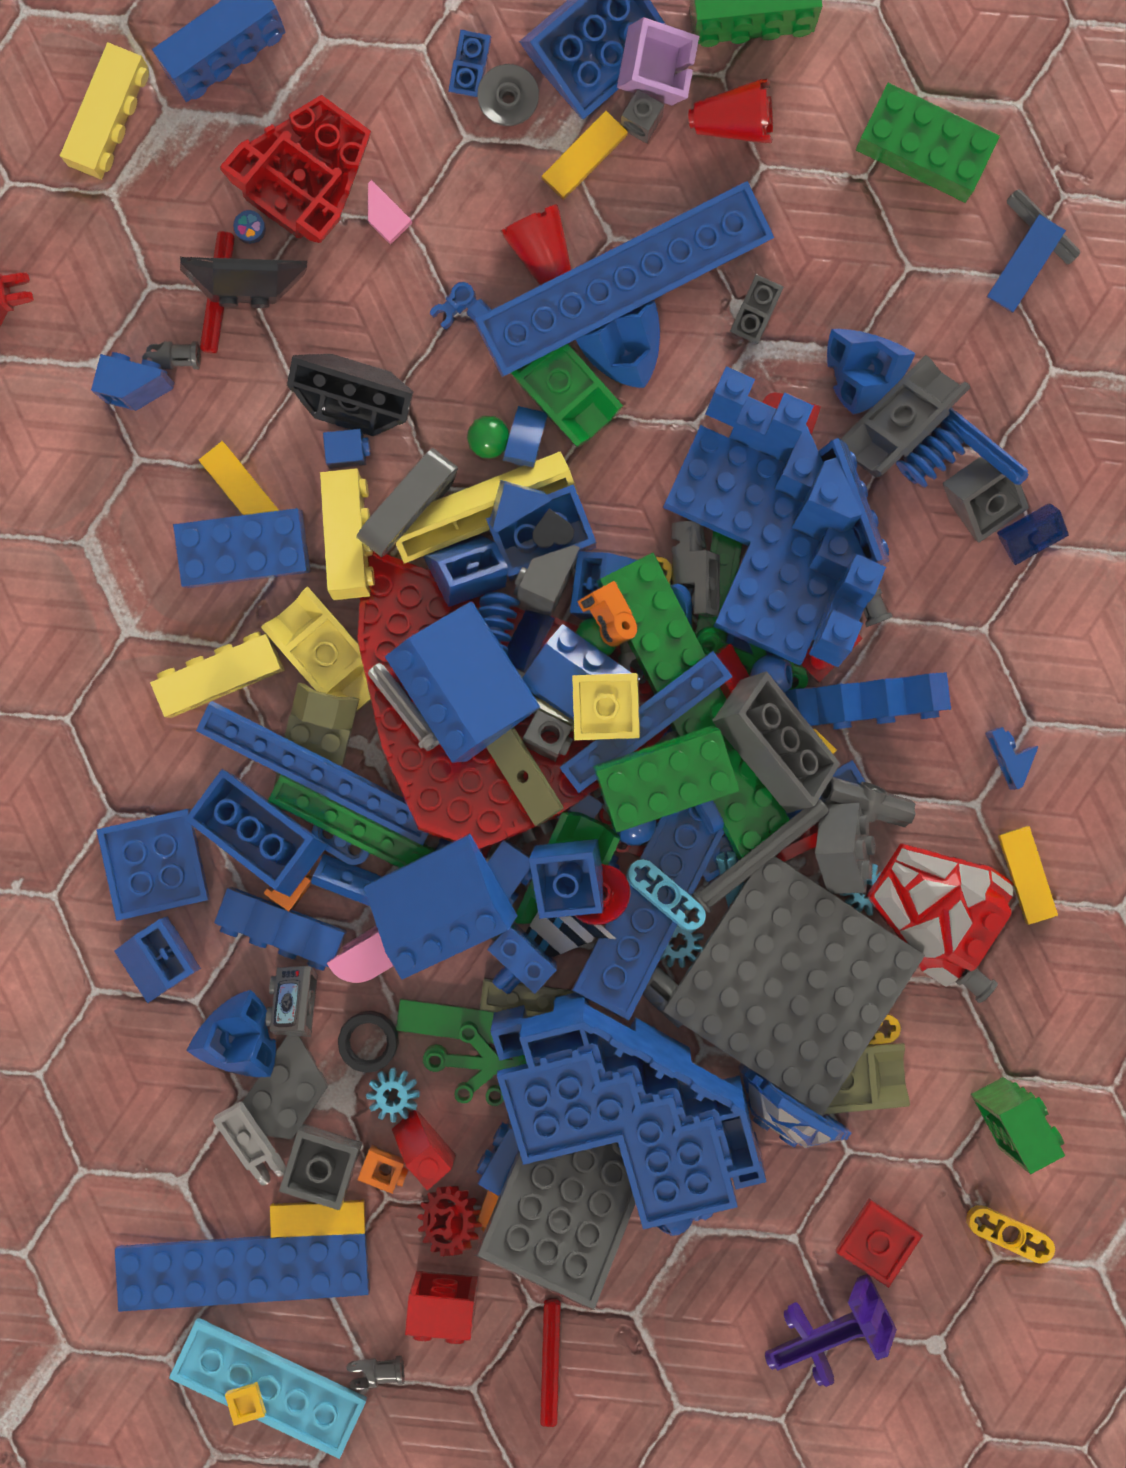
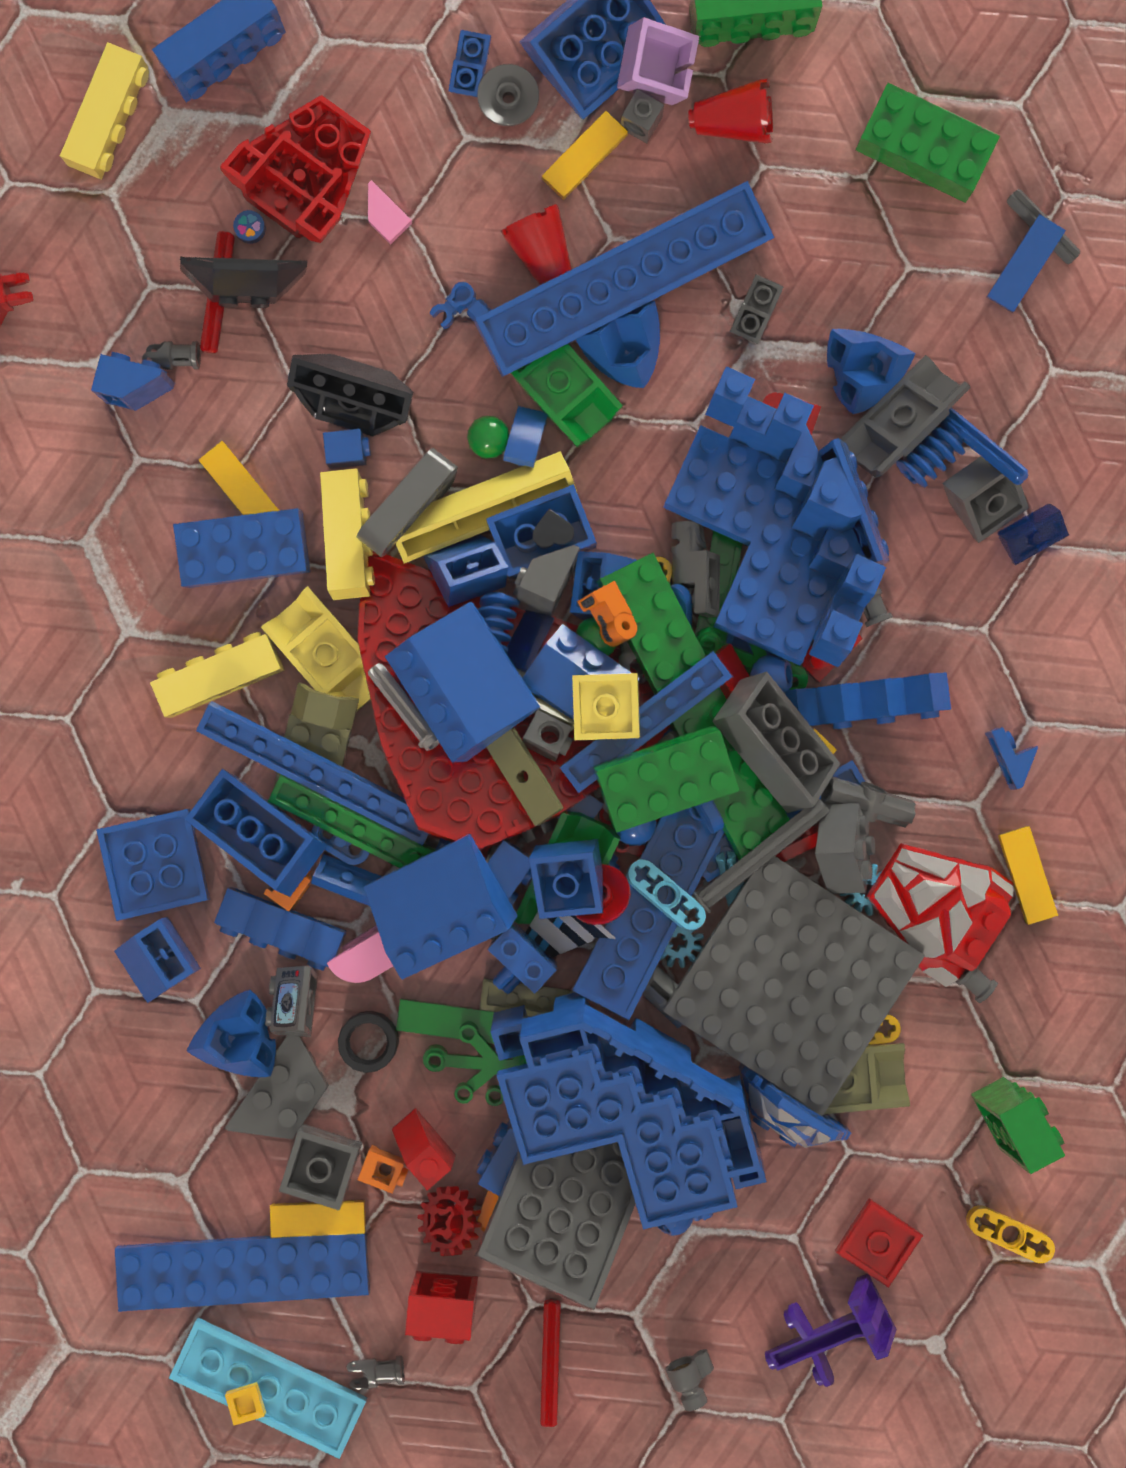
(249, 1142): light grey hinge -> none
(381, 1095): medium azure gear -> none
(513, 503): blue slope -> none
(686, 1376): none -> dark grey piece

